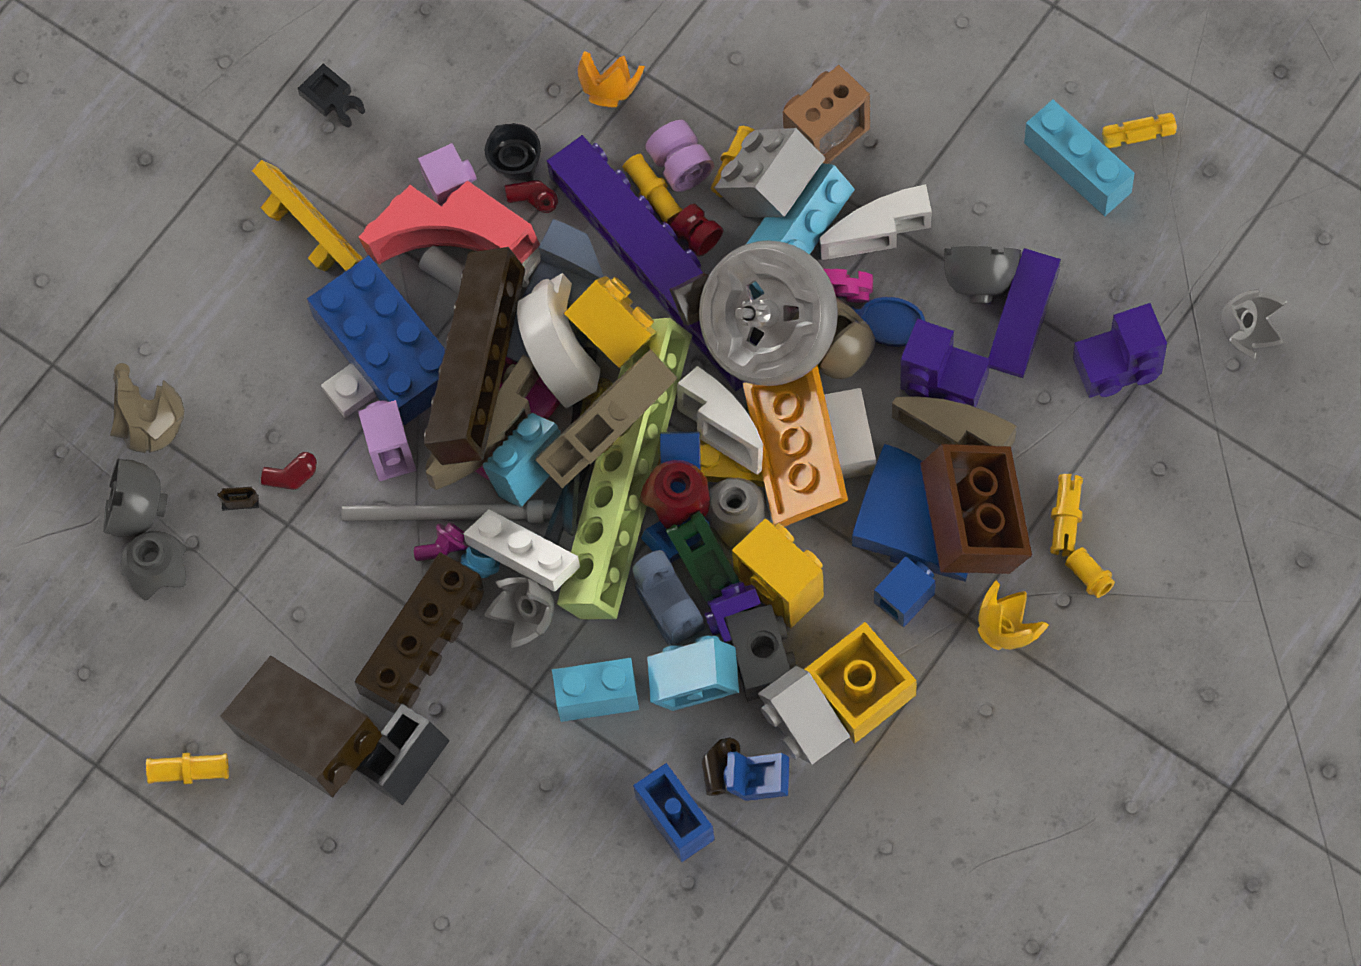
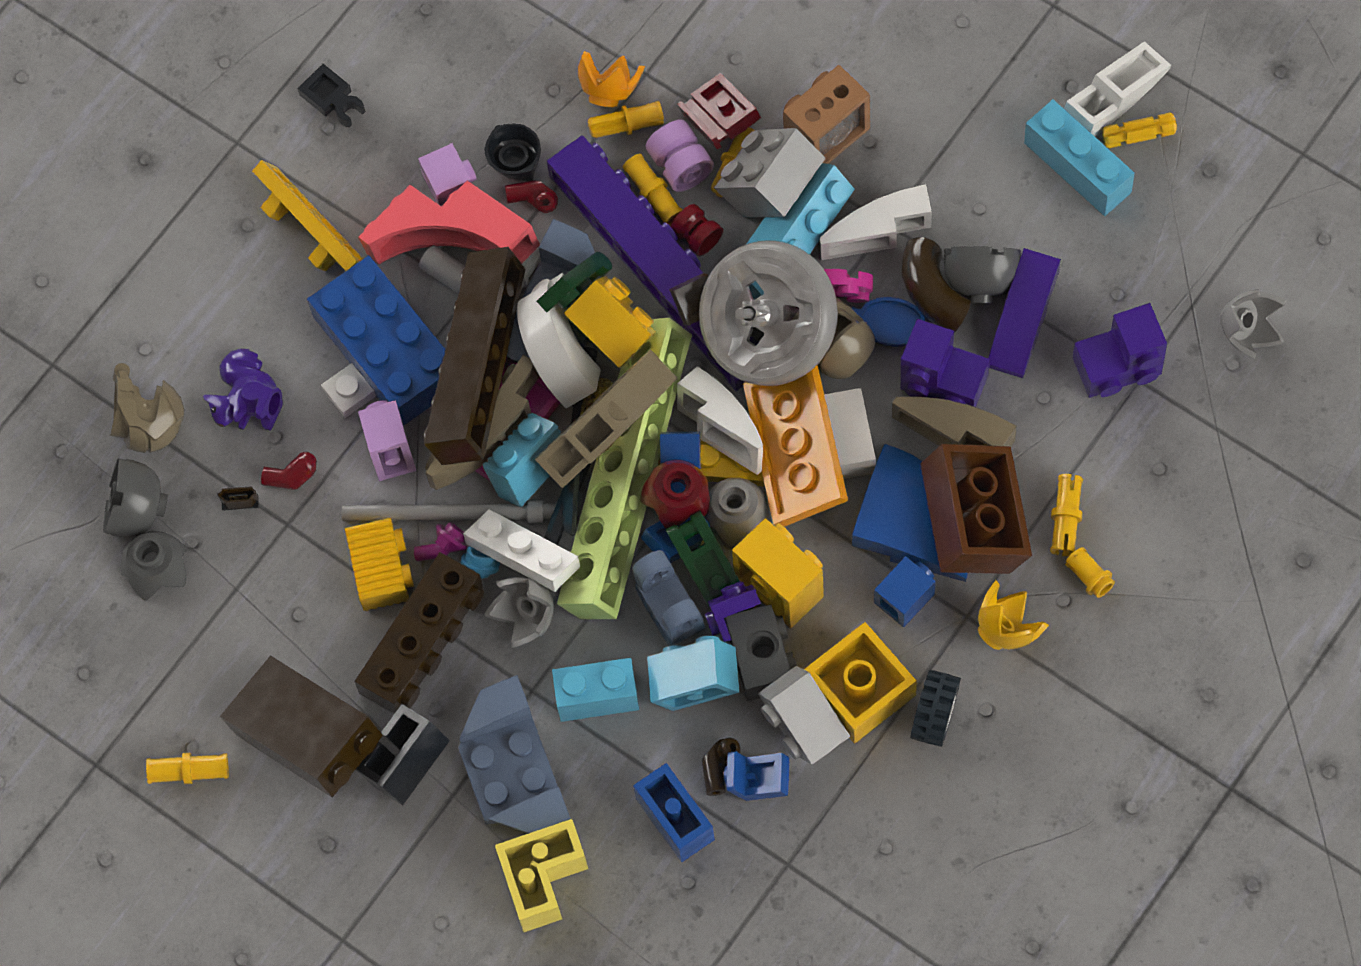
(252, 392): none -> dark purple animal
(378, 564): none -> yellow brick
(509, 761): none -> sand blue piece
(533, 863): none -> light yellow brick
(575, 282): none -> dark green plate
(626, 120): none -> yellow axle
(719, 110): none -> plate
(928, 288): none -> dark brown cylinder
(935, 708): none -> black wheel
(1117, 88): none -> white slope

